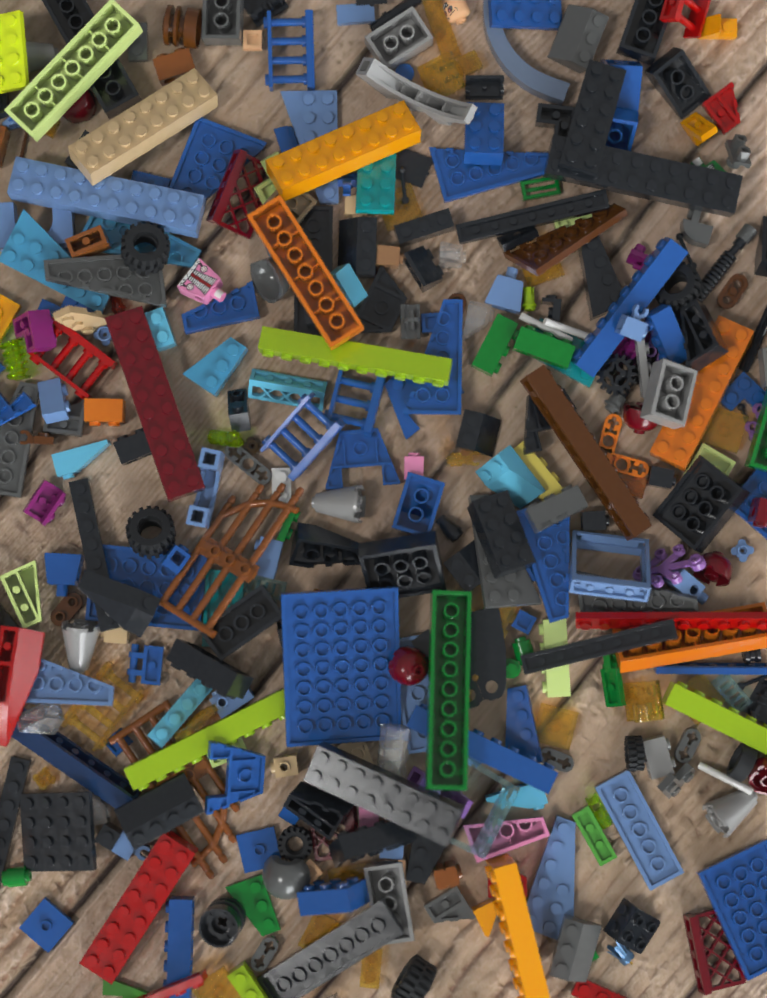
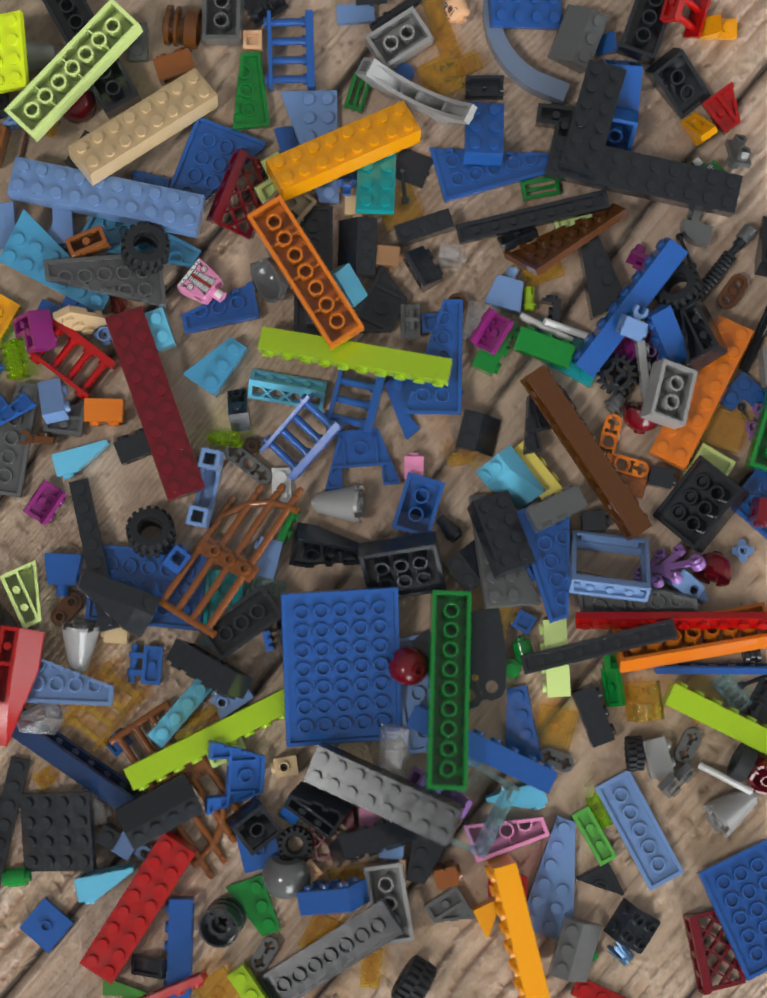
(94, 884): none -> medium azure slope
(148, 966): none -> black tile
(250, 97): none -> green wing
(253, 825): none -> black slope
(267, 640): none -> blue tile
(353, 107): none -> green tile
(491, 331): none -> magenta bracket
(593, 715): none -> black brick
(602, 877): none -> black tile
(607, 44): none -> blue slope

